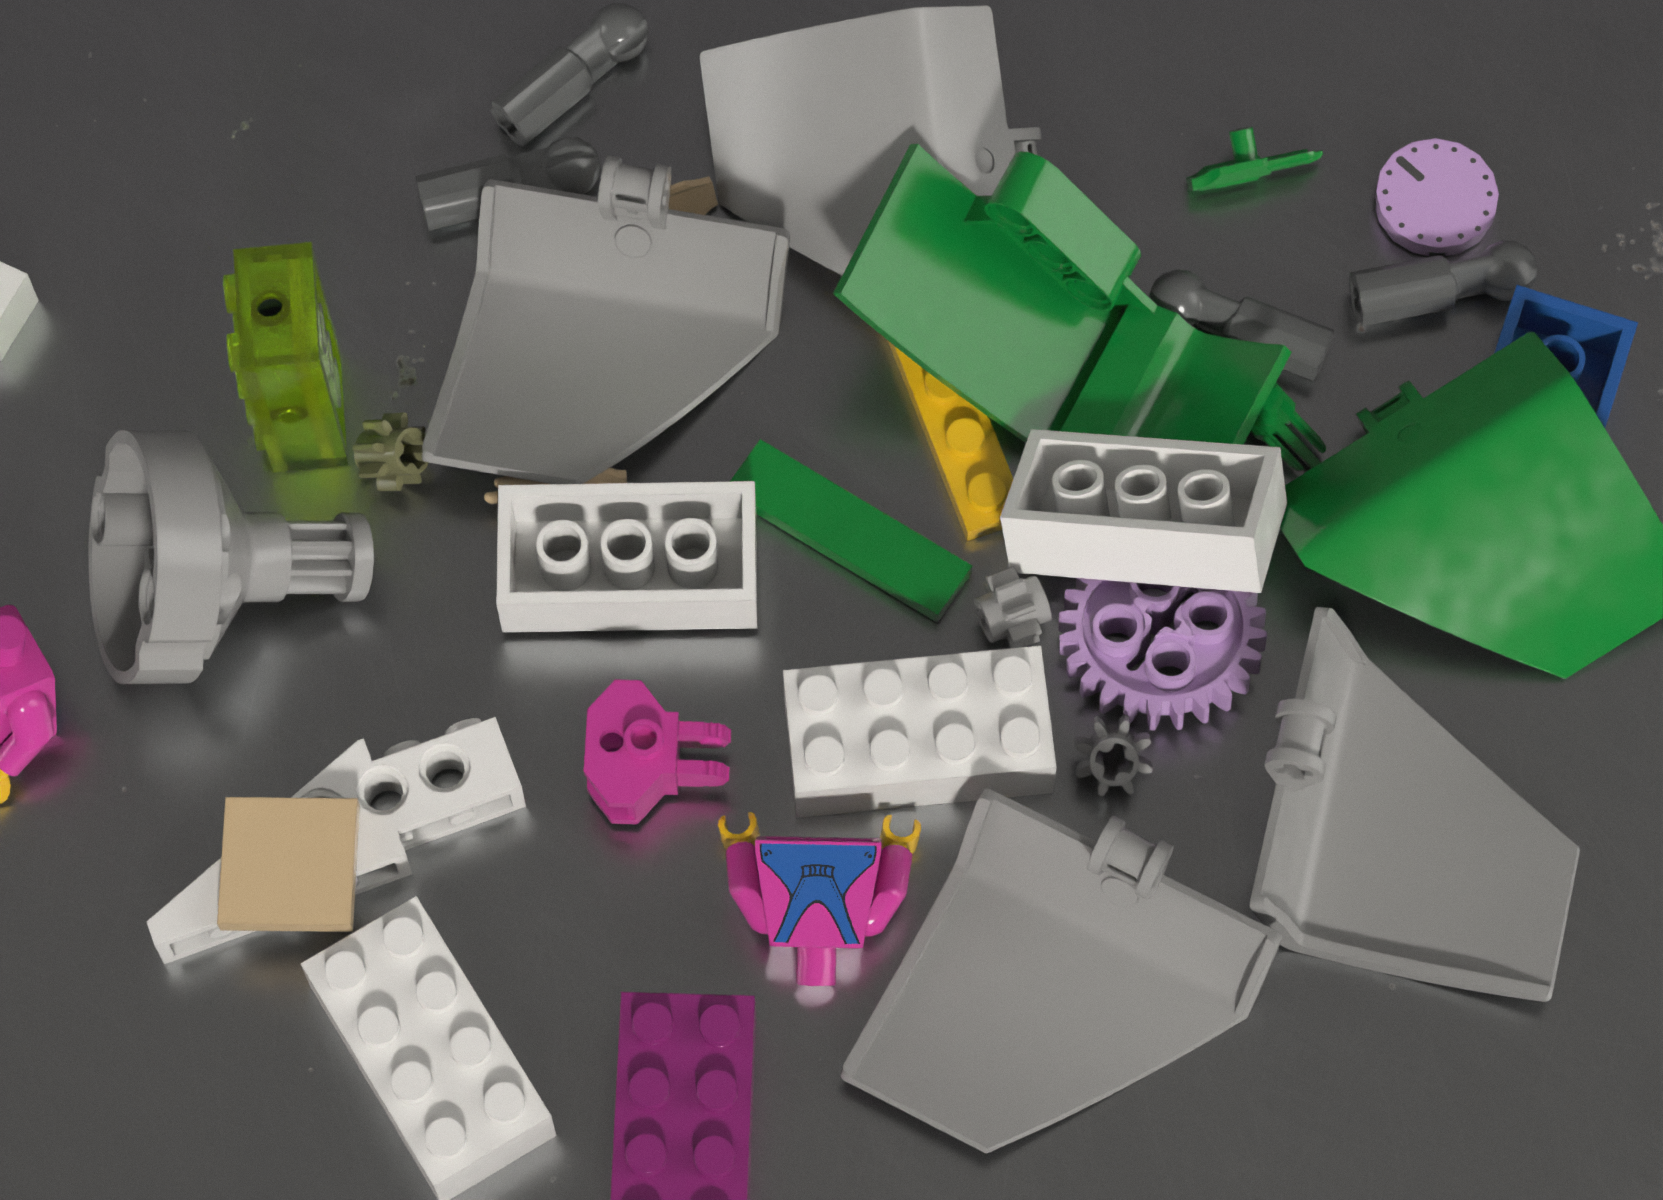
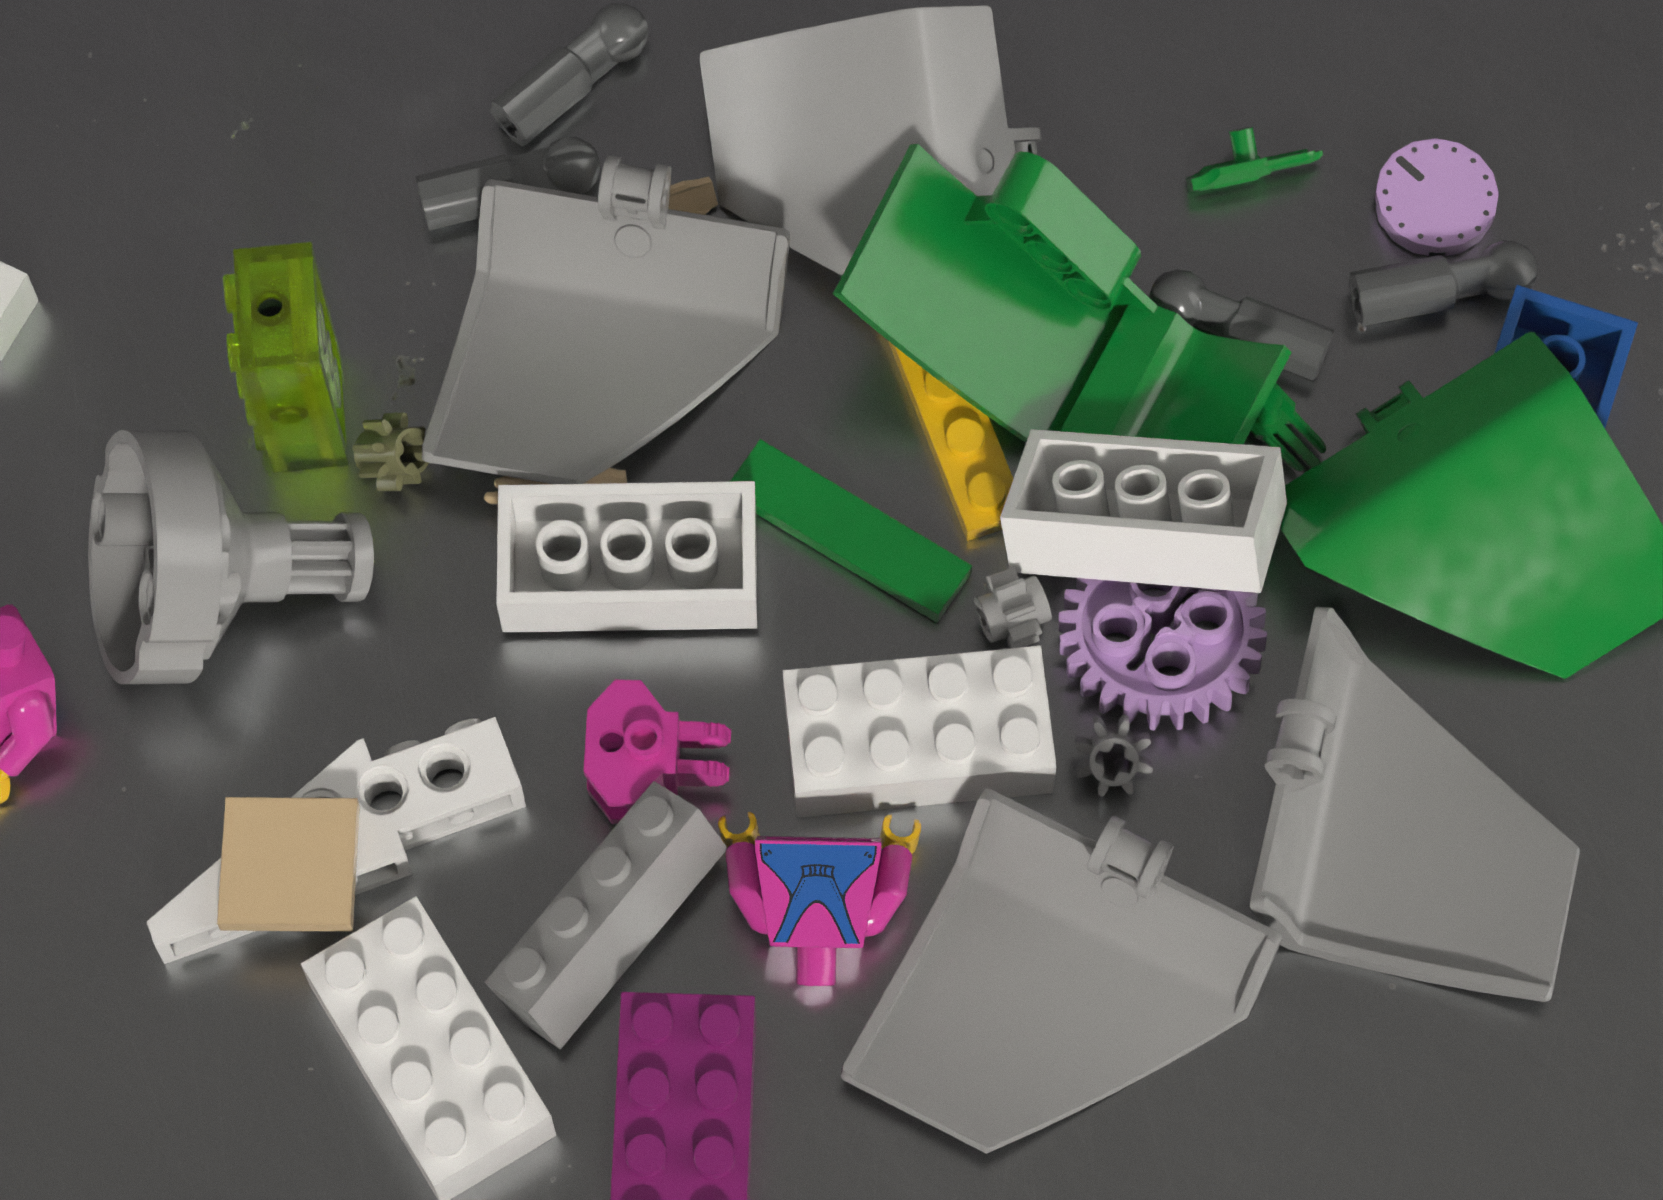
(606, 914): none -> light grey brick

